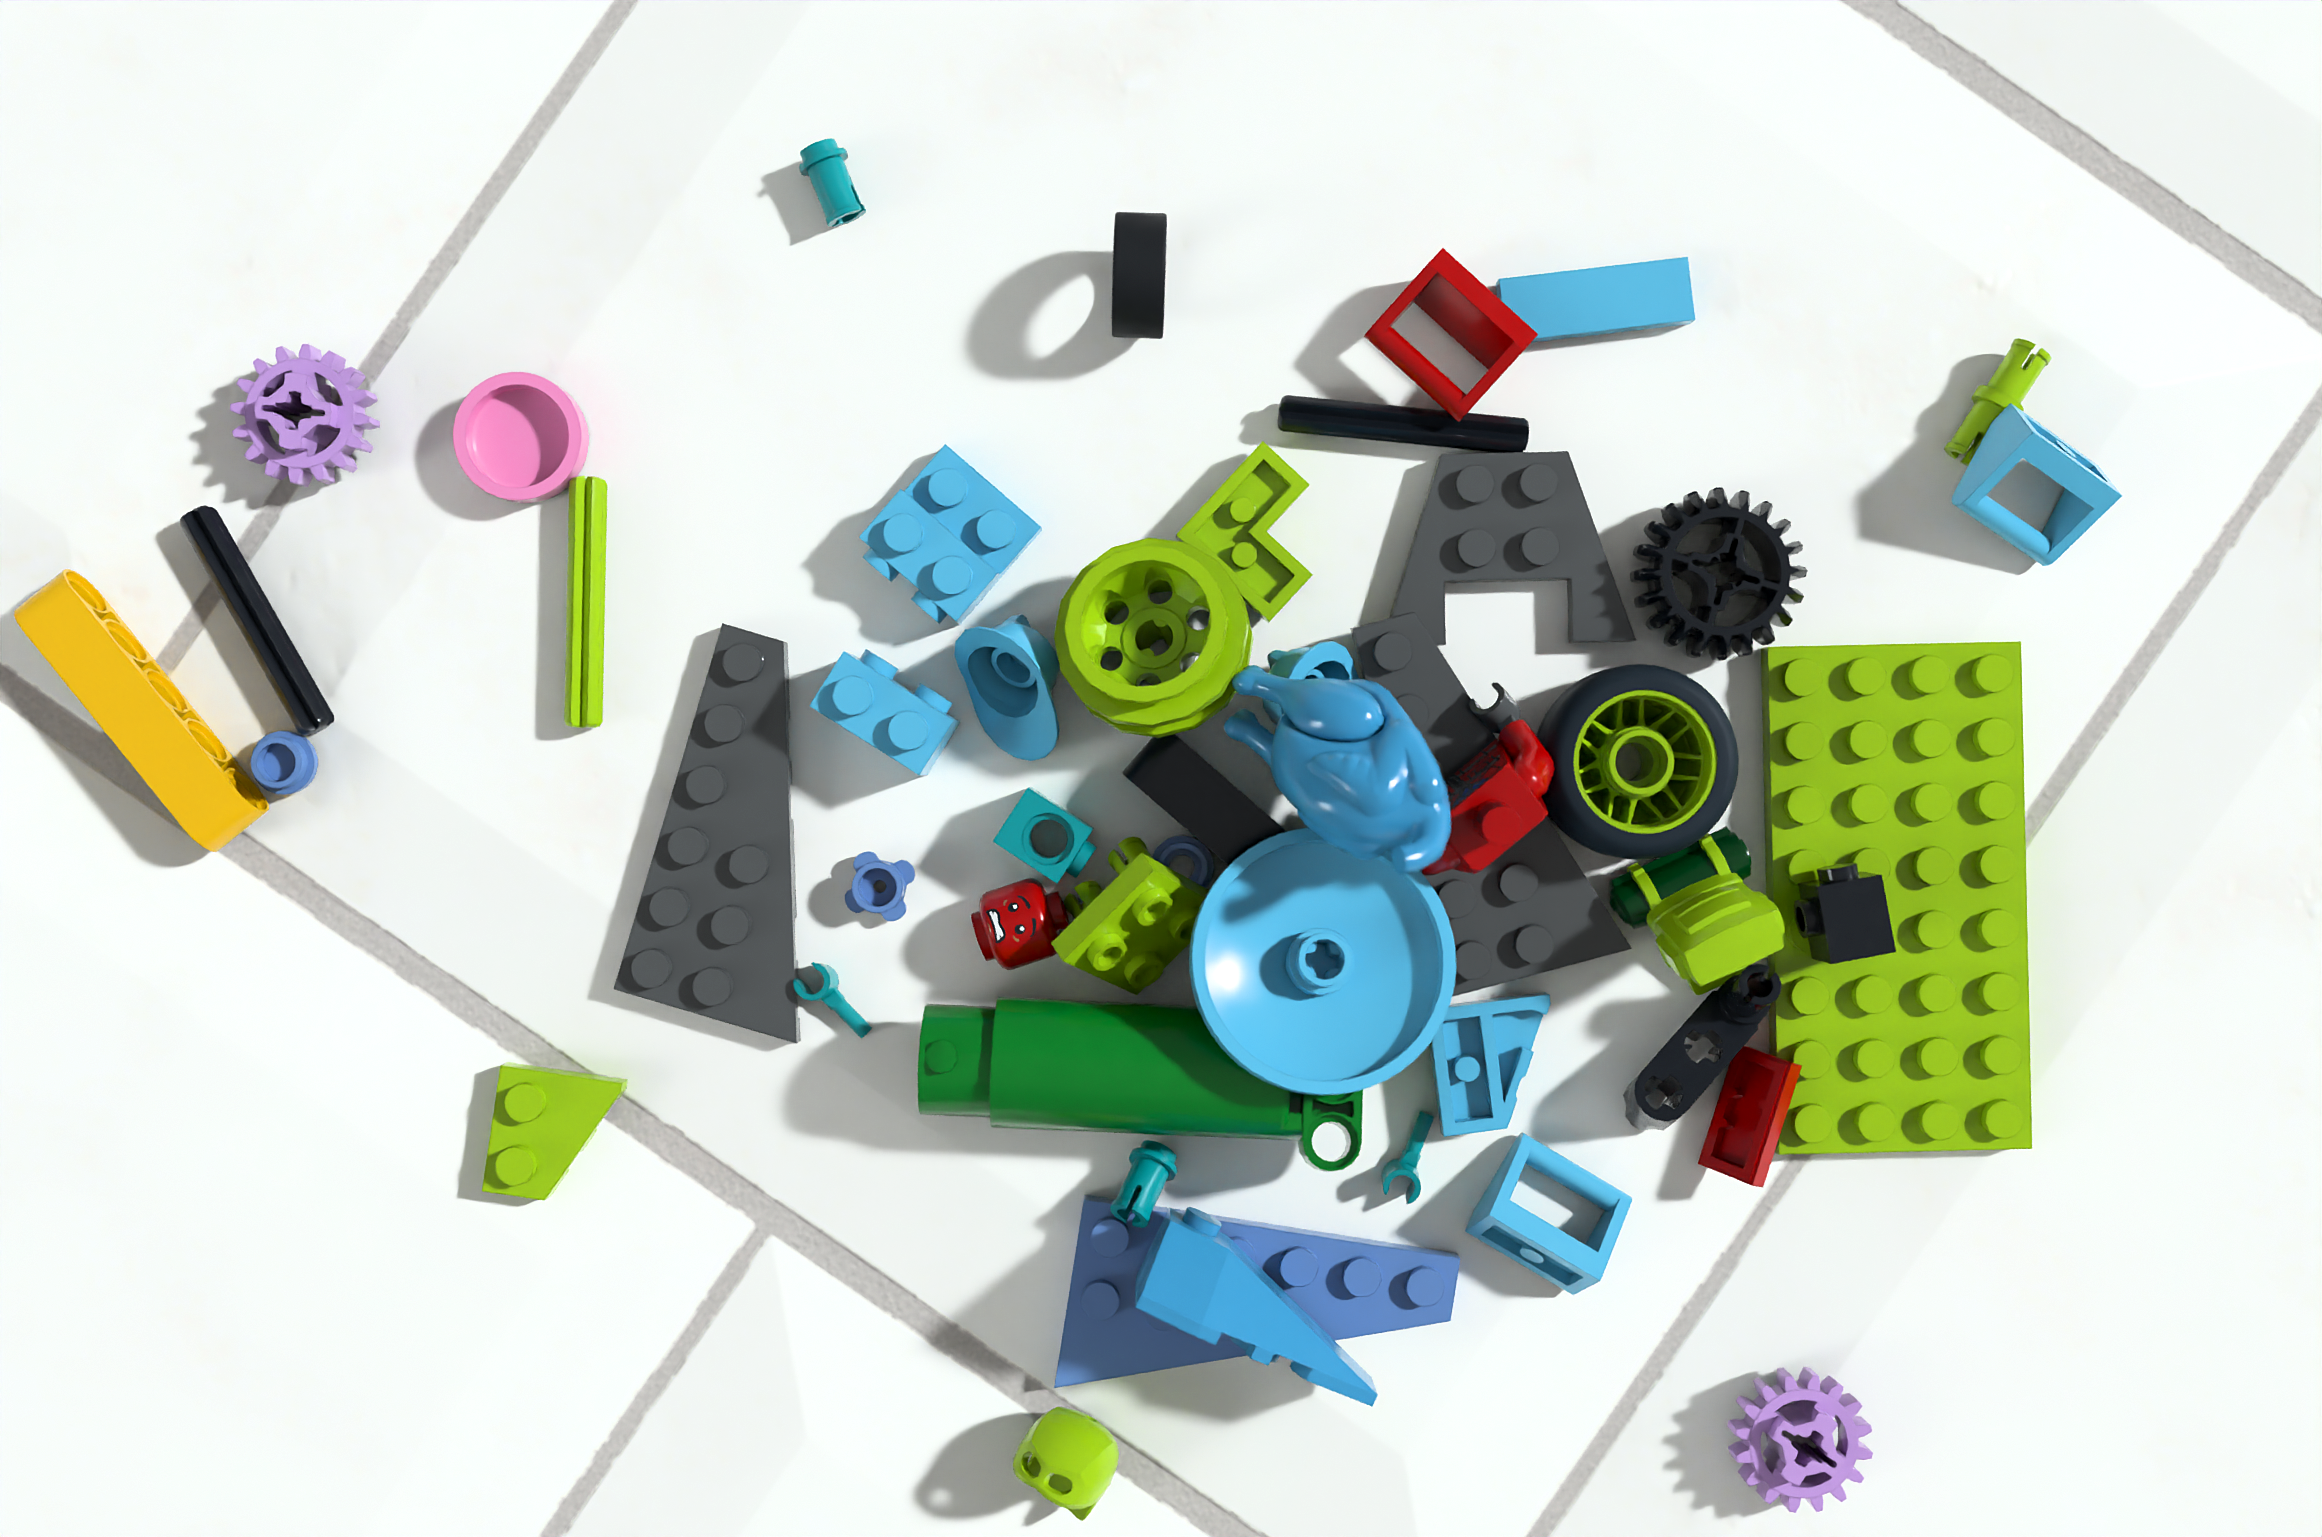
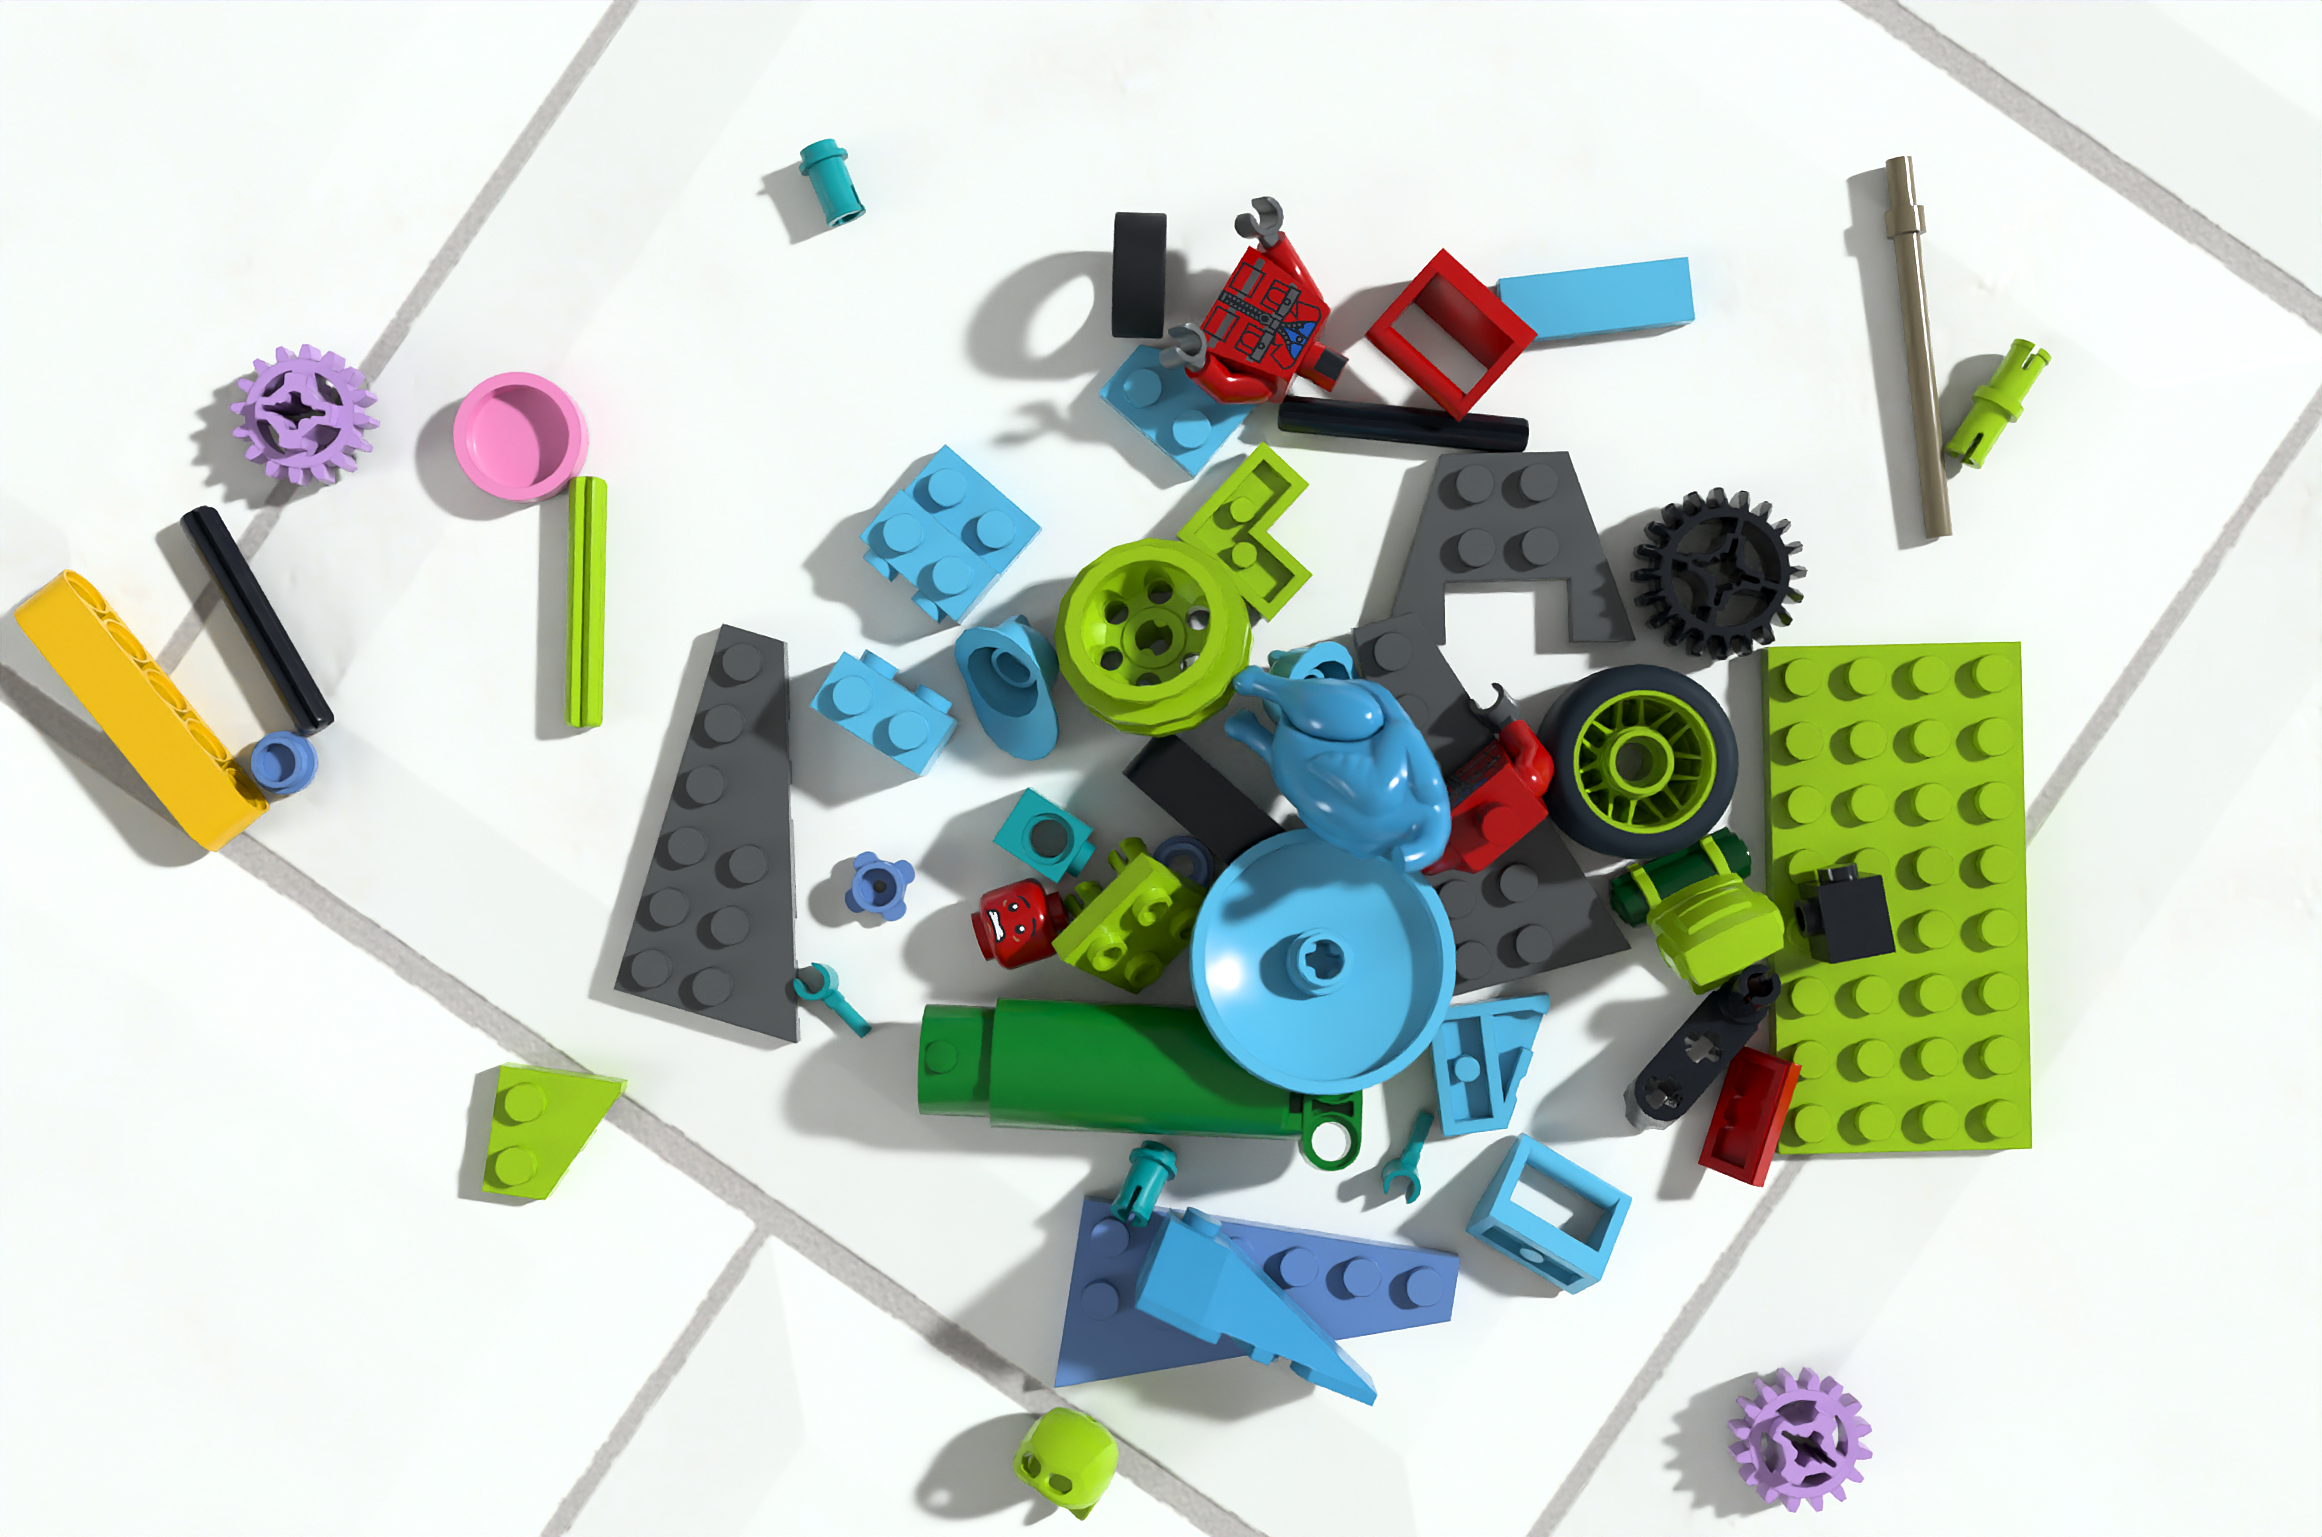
(1172, 409): none -> medium azure wing
(1261, 324): none -> torso
(1904, 225): none -> dark tan bar
(2006, 442): medium azure tile -> none

